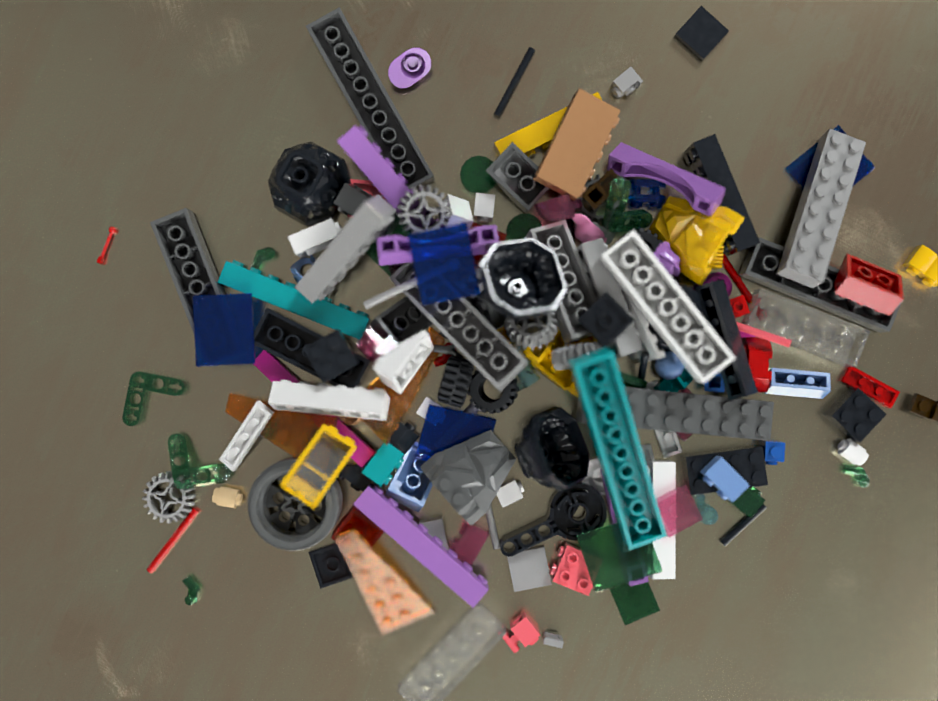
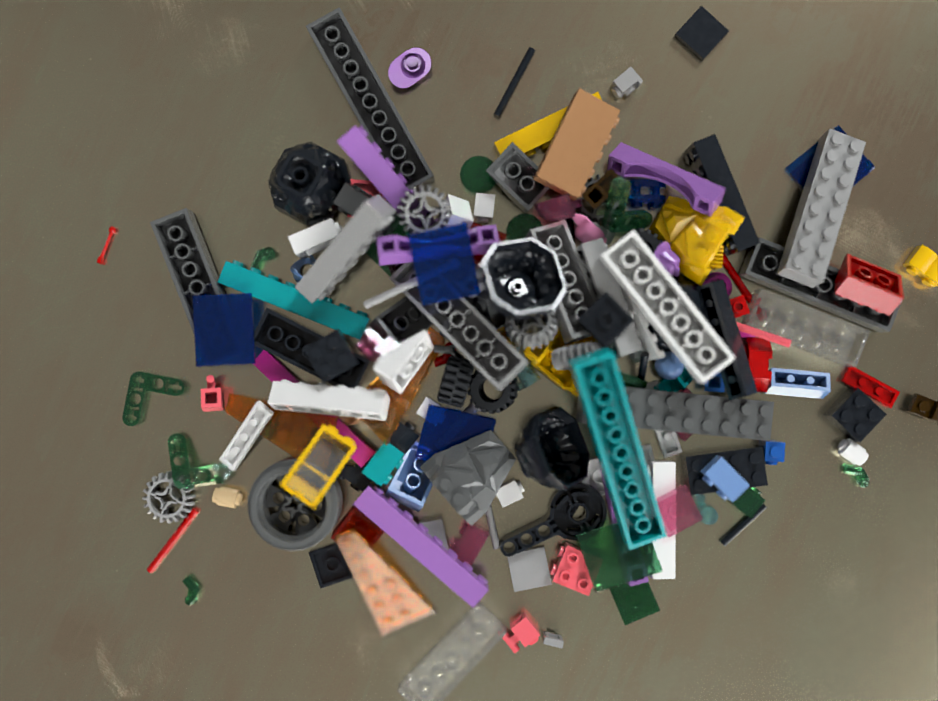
(211, 396): none -> coral brick

